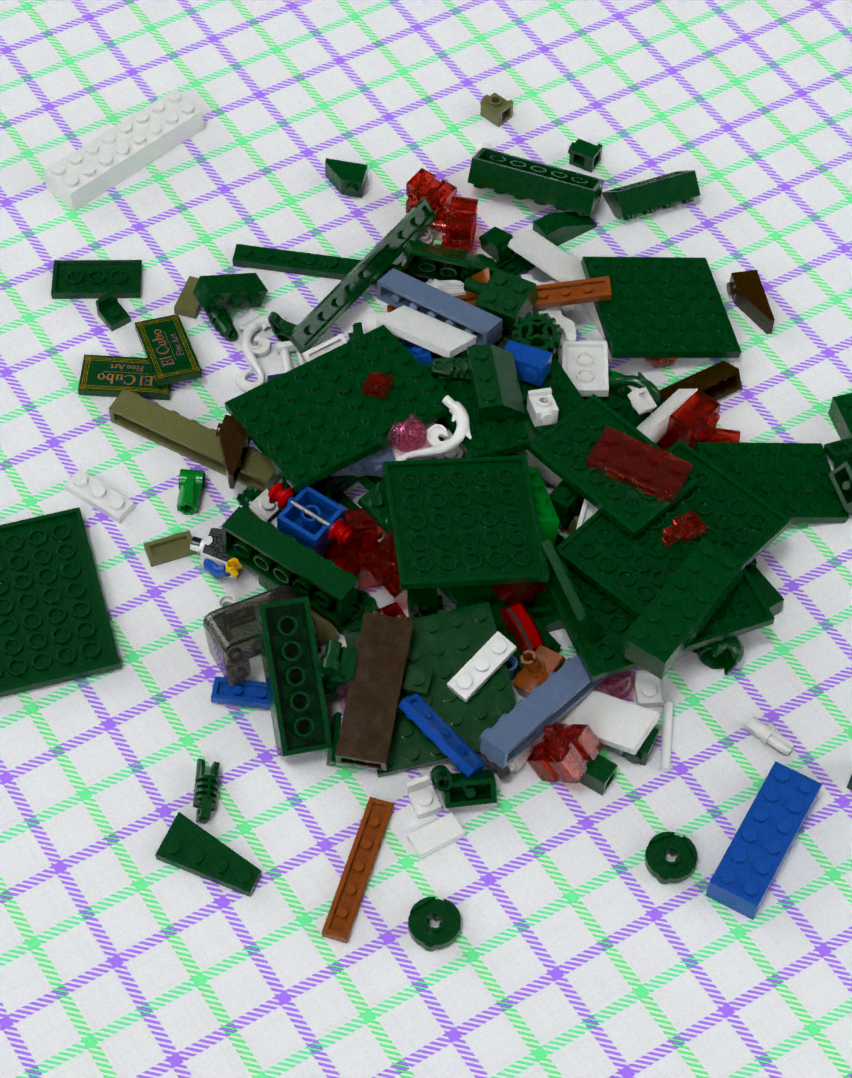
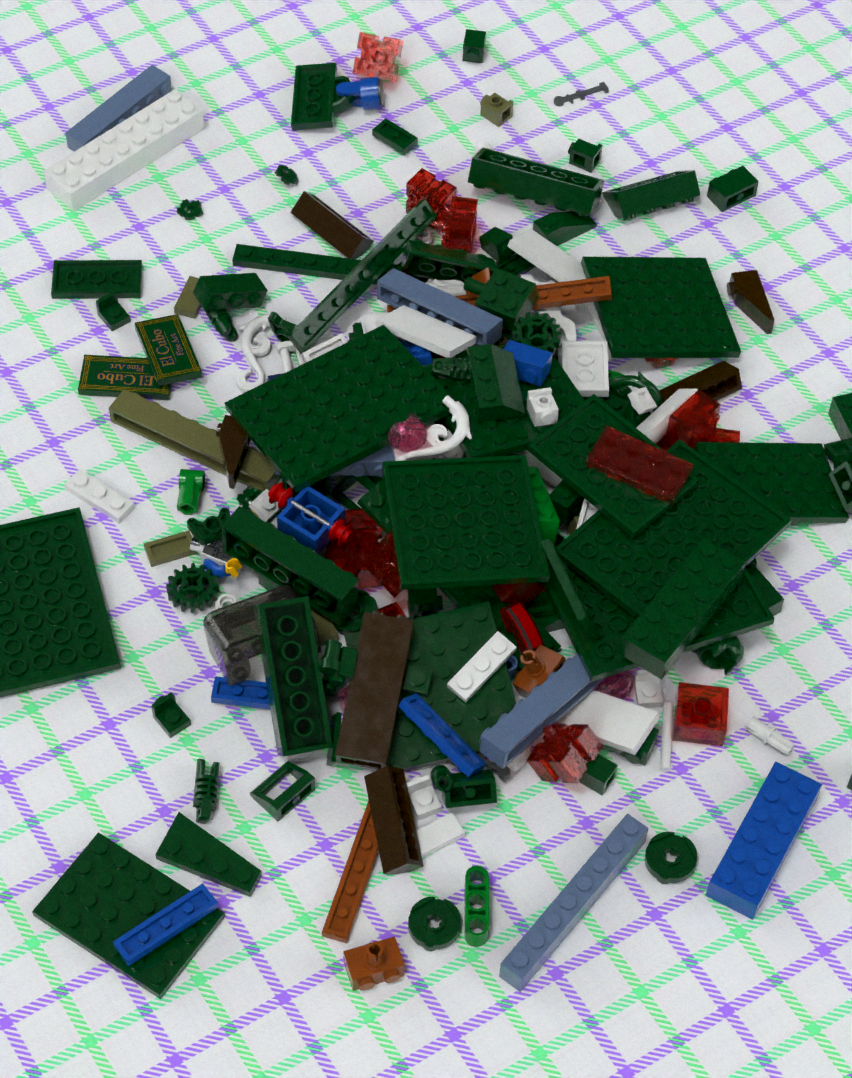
(109, 895): none -> dark green plate
(129, 100): none -> sand blue brick
(165, 924): none -> blue plate
(170, 715): none -> dark green bracket
(190, 210): none -> dark green plant
(192, 588): none -> dark green gear
(210, 529): none -> dark green piece
(287, 175): none -> dark green plant
(290, 797): none -> dark green tile
(322, 93): none -> dark green plate
(331, 226): none -> dark brown brick
(347, 177): dark green slope -> none
(374, 964): none -> dark orange brick
(377, 56): none -> clear red brick
(377, 385): clear red plate -> none
(393, 820): none -> dark brown brick
(394, 136): none -> dark green plate
(474, 46): none -> dark green brick
(476, 917): none -> green beam
(559, 100): none -> dark grey piece
(573, 903): none -> sand blue brick
(685, 526): clear red plate -> none
(700, 714): none -> clear red brick
(732, 188): none -> dark green brick

